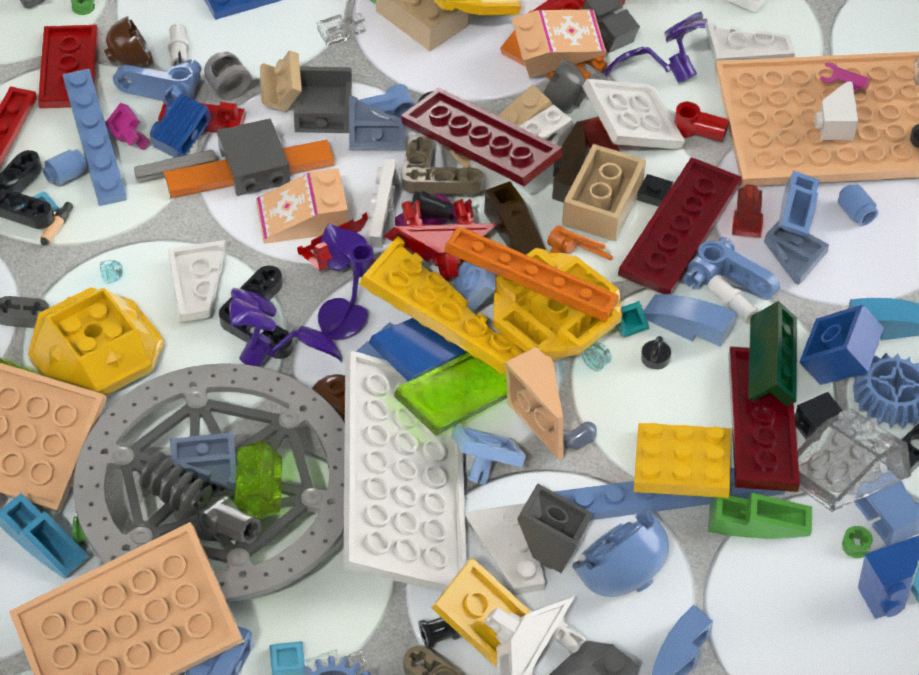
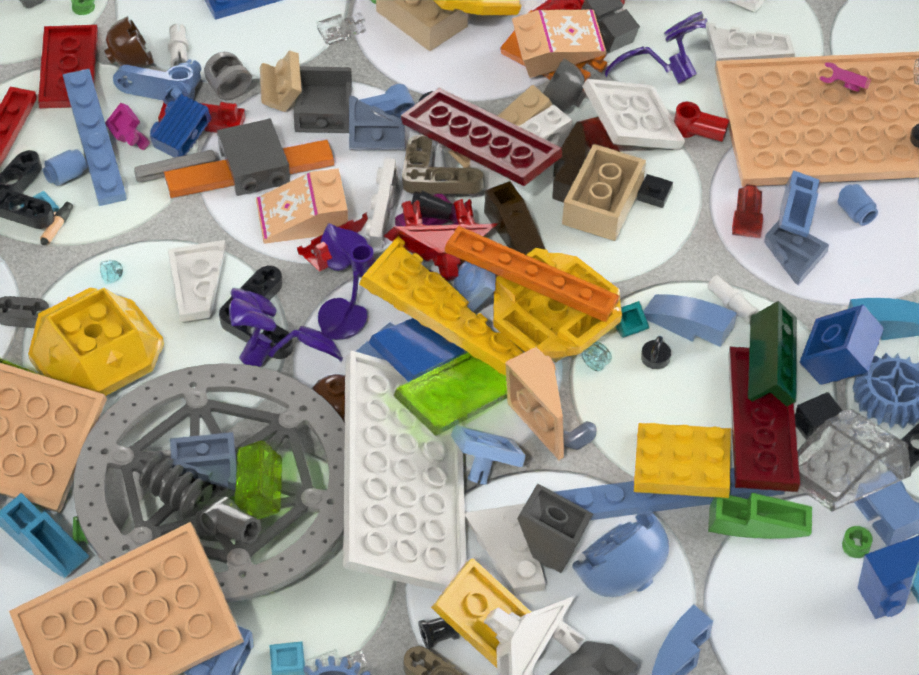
(566, 241): orange plant -> none
(679, 226): dark red plate -> none
(721, 259): medium blue piece -> none
(838, 115): white slope -> none

